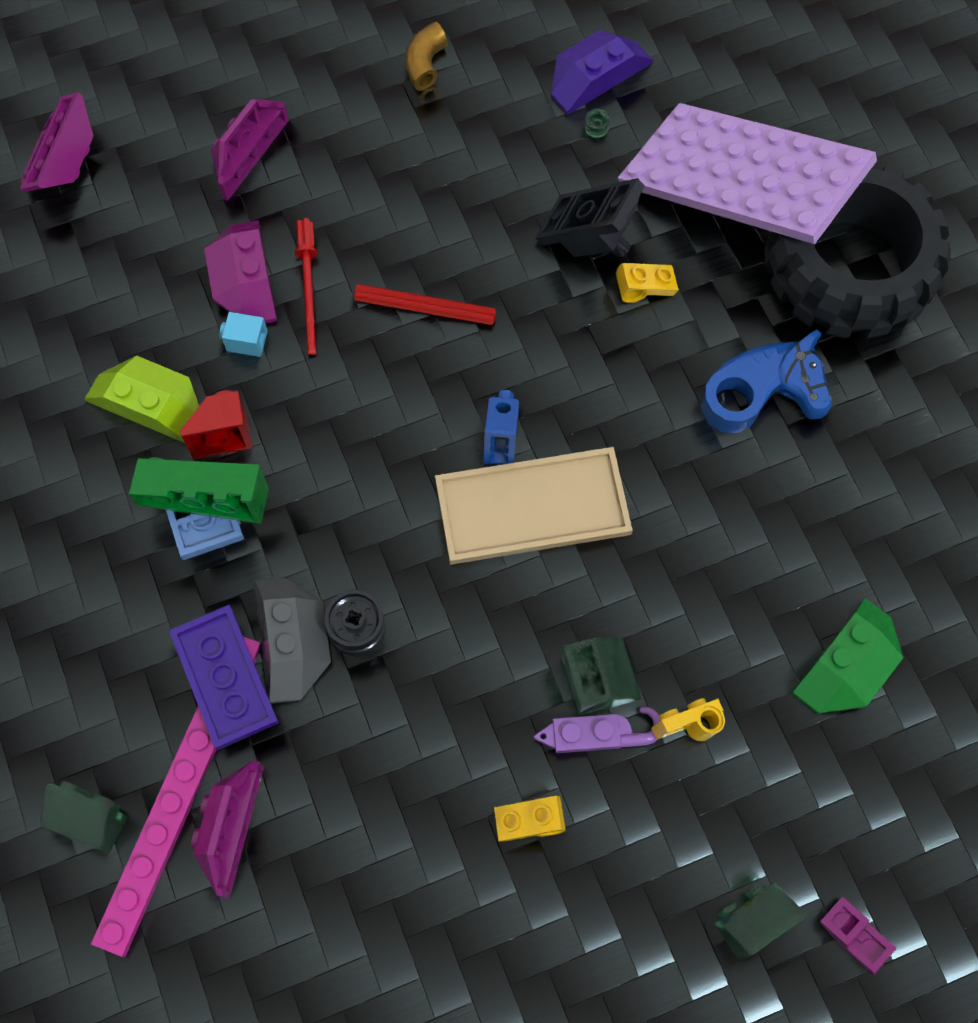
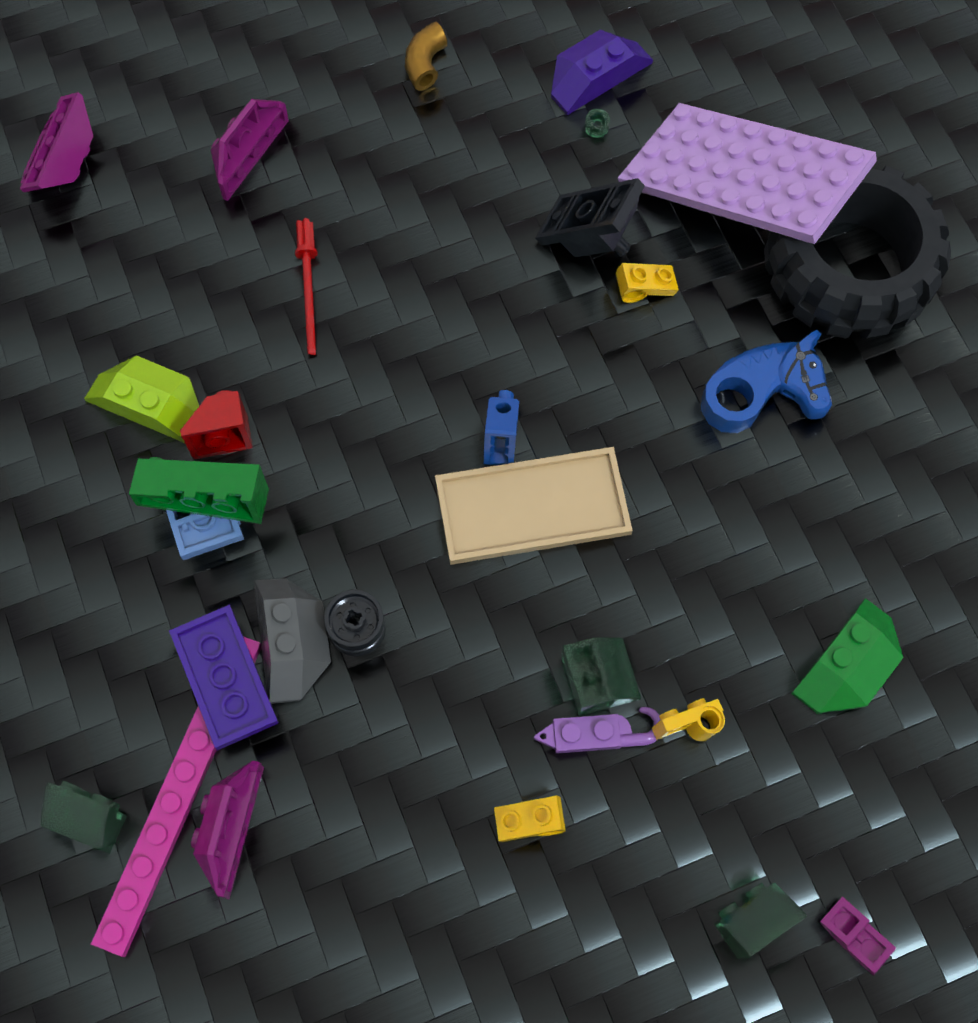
(240, 272): magenta wedge -> none
(244, 334): medium azure brick -> none
(425, 304): red axle -> none

